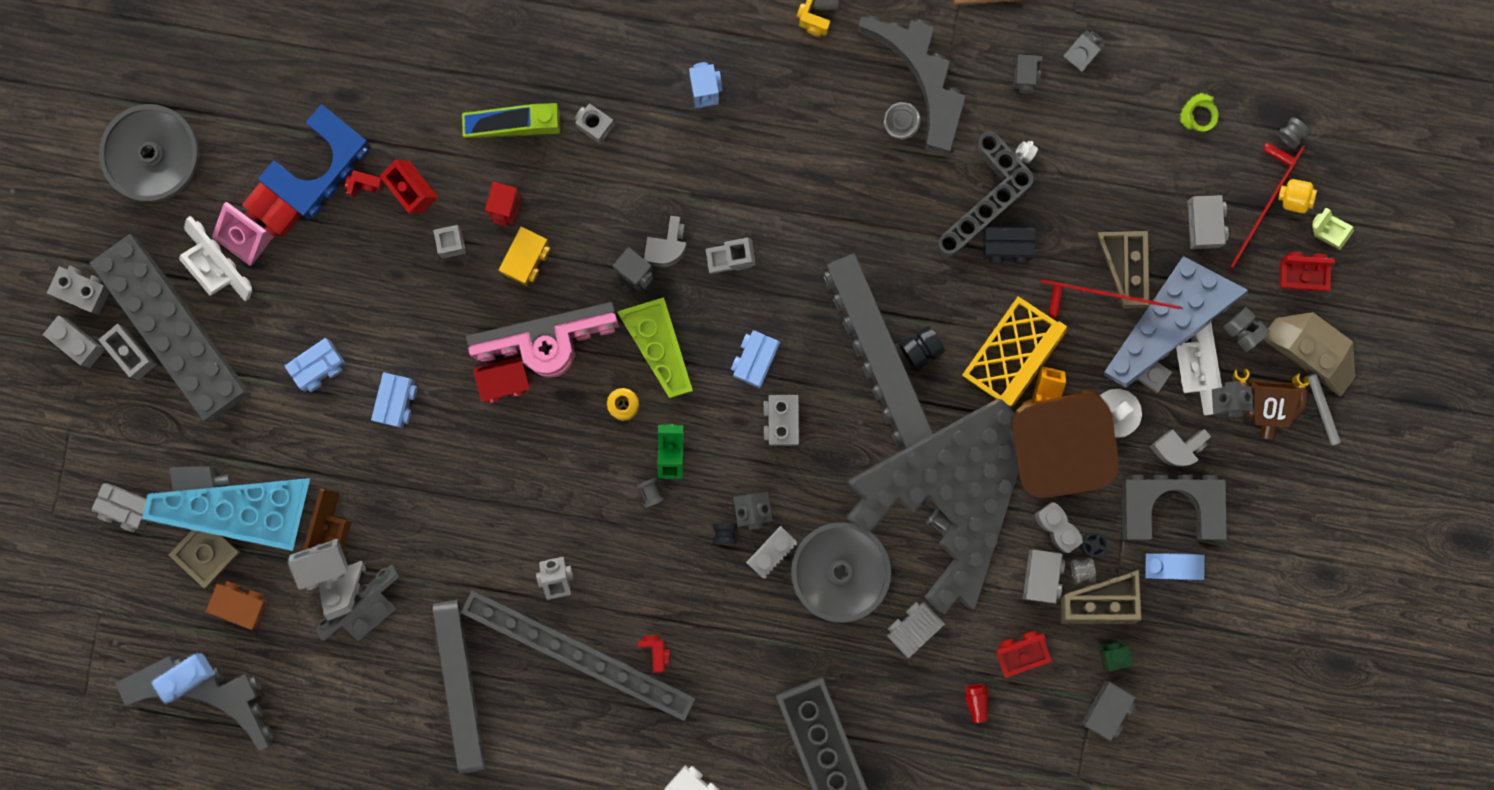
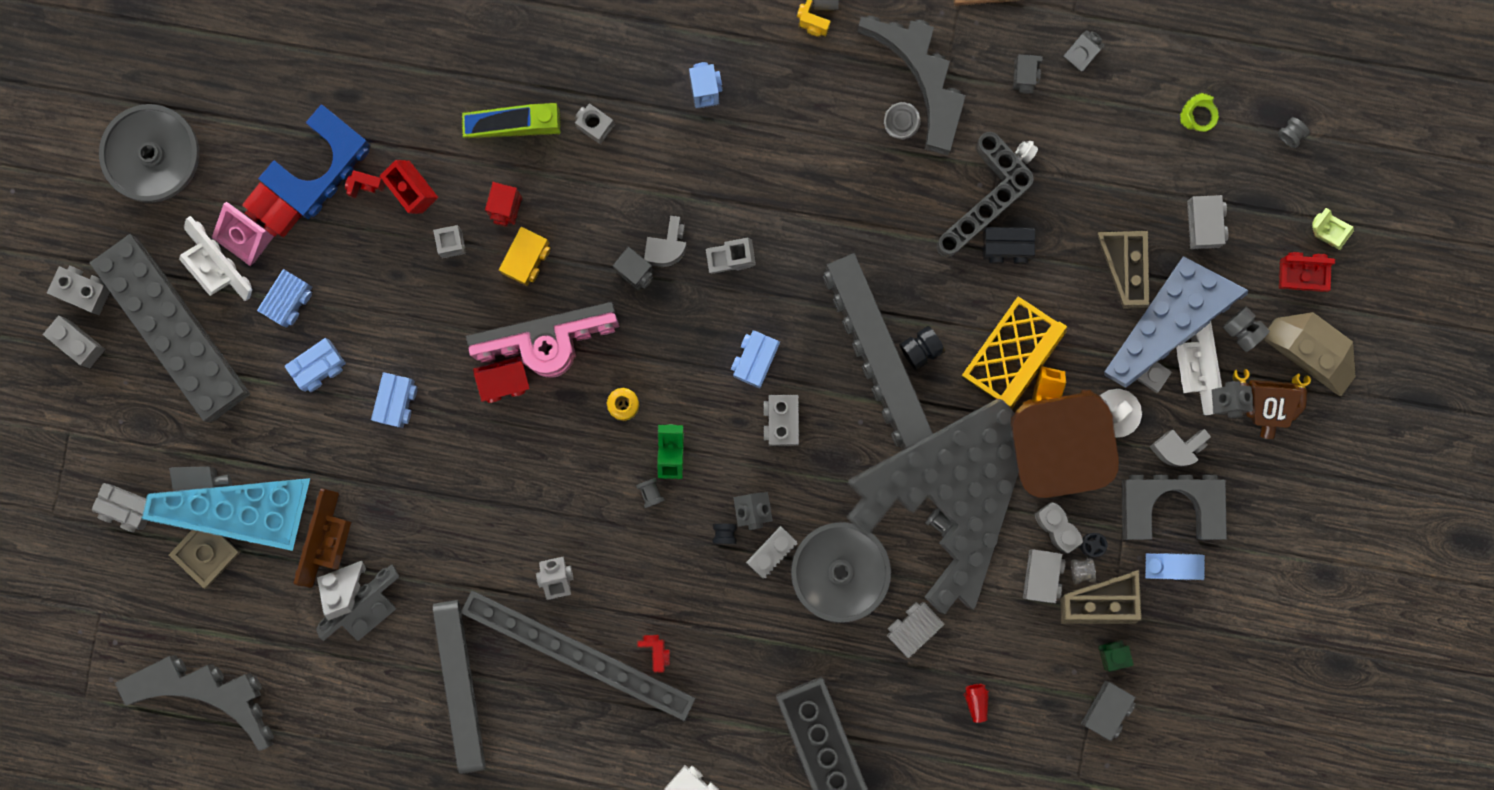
(127, 352): light grey brick -> none
(183, 678): light blue brick -> none
(237, 605): dark orange brick -> none
(285, 299): none -> light blue brick
(318, 565): light grey brick -> none
(657, 341): lime wing -> none
(1022, 654): red bracket -> none
(1058, 290): red piece -> none
(1285, 158): red piece -> none
(1298, 196): yellow head -> none
(1323, 409): light grey bar -> none

